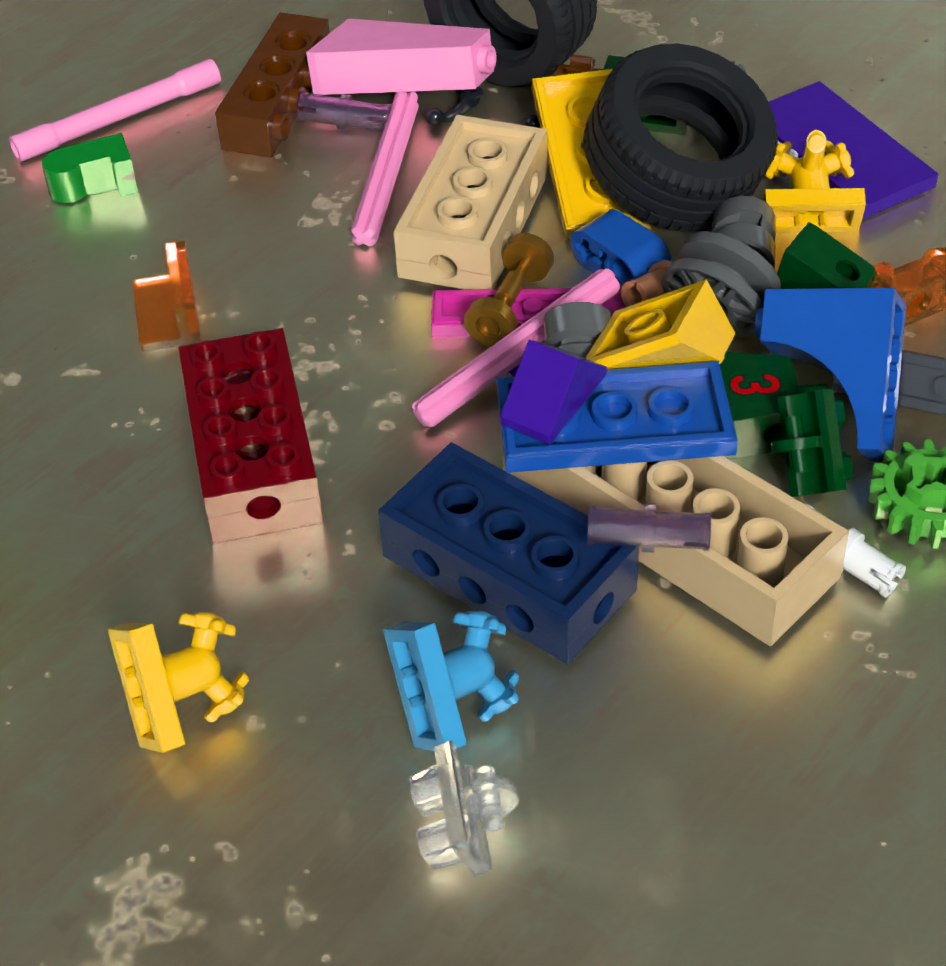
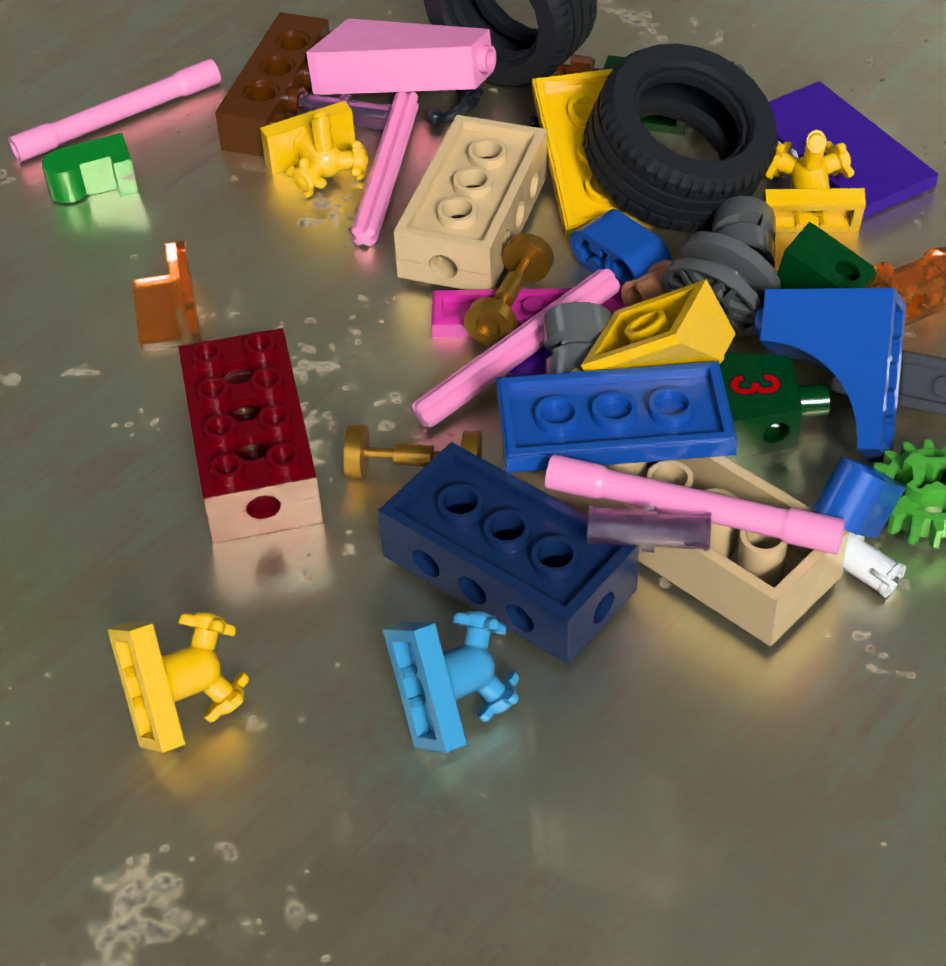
(316, 146): none -> yellow piece
(358, 451): none -> pearl gold wheel
(471, 805): clear hips -> none
(549, 390): dark purple slope -> none
(789, 525): none -> bright pink piece
(813, 442): dark green hips -> none
(859, 496): none -> blue beam

